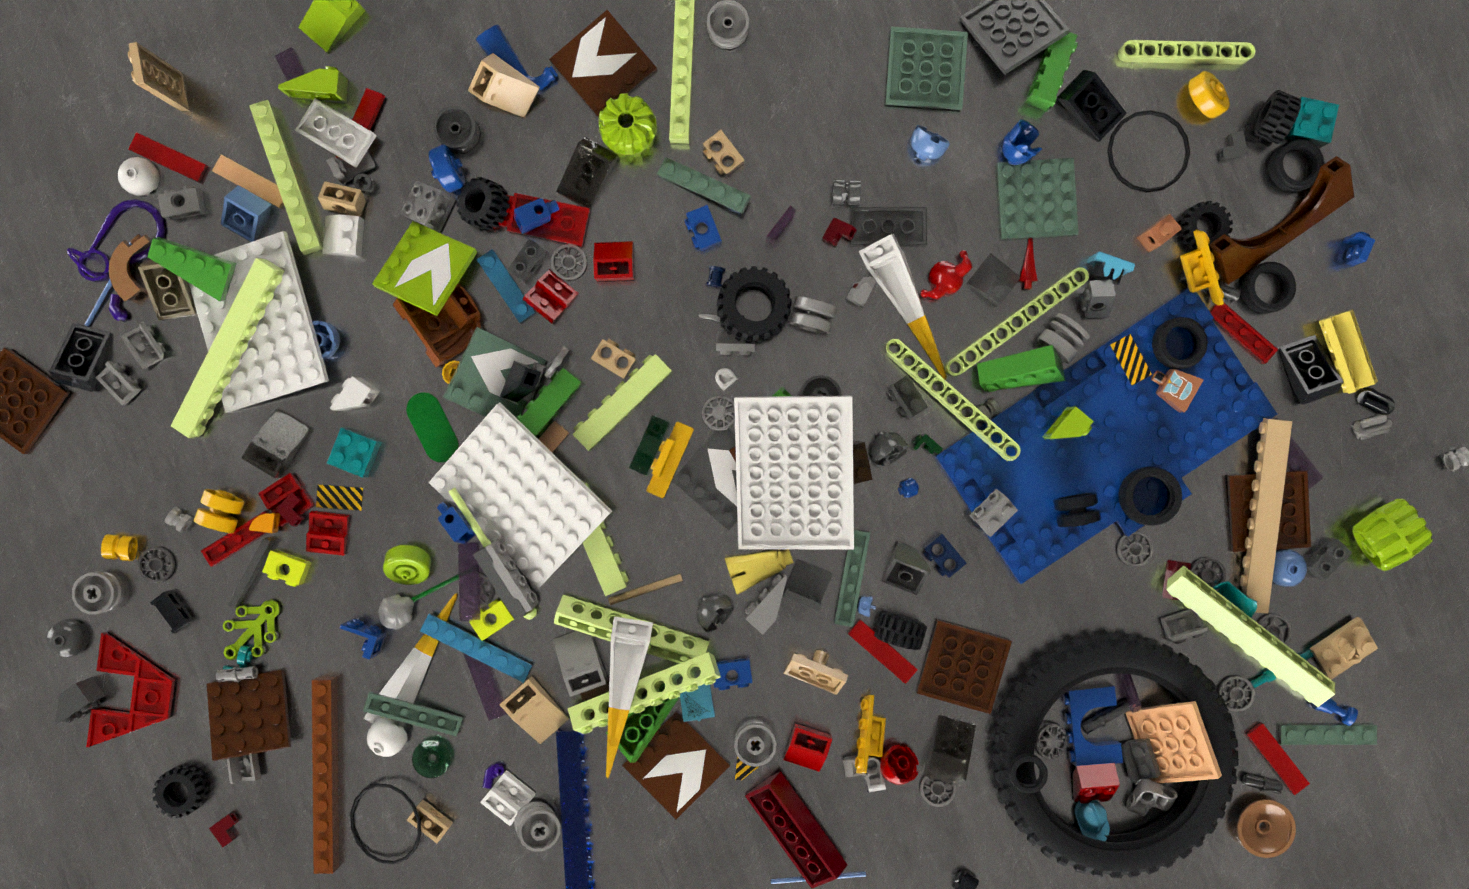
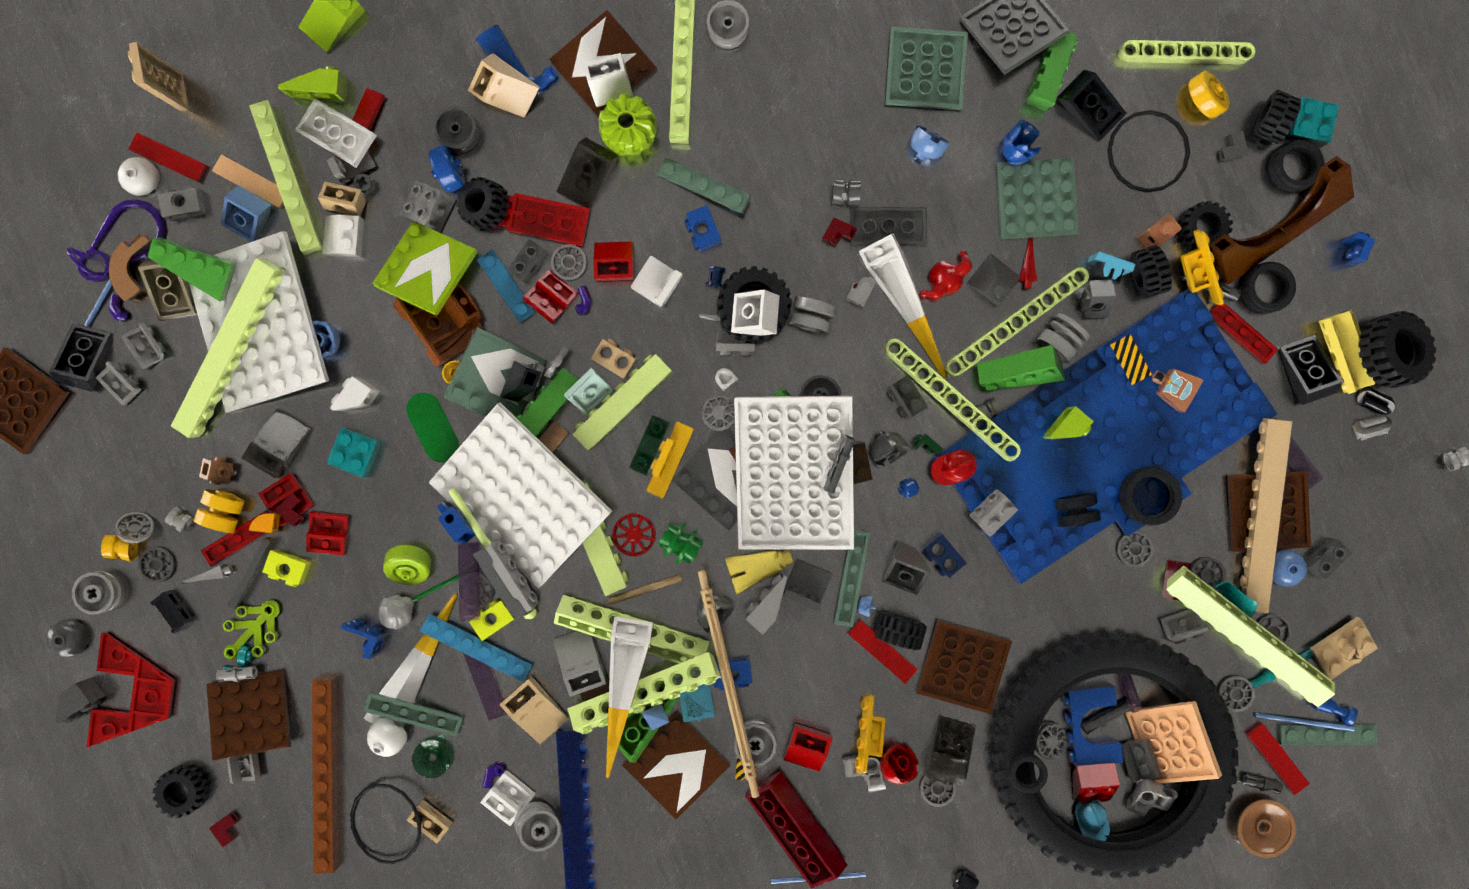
(134, 527): none -> light grey wheel
(215, 573): none -> light grey piece
(216, 470): none -> medium nougat brick
(290, 64): clear purple tile -> none
(339, 497): sticker -> none
(529, 220): blue torso -> none
(585, 297): none -> dark purple arm
(588, 391): none -> light aqua plate
(607, 78): none -> white slope
(633, 535): none -> red wheel
(656, 281): none -> white bracket
(656, 717): none -> medium blue slope
(680, 543): none -> green piece
(726, 151): tan brick -> none
(731, 695): none -> tan axle
(755, 313): none -> white slope
(780, 225): clear purple tile -> none
(816, 671): tan plate -> none
(842, 456): none -> dark grey pin
(953, 467): none -> red piece
(1151, 271): none -> black tyre
(1199, 338): black tyre -> none
(1306, 722): none -> medium blue axle
(1392, 534): lime wheel -> none
(1414, 347): none -> black tyre

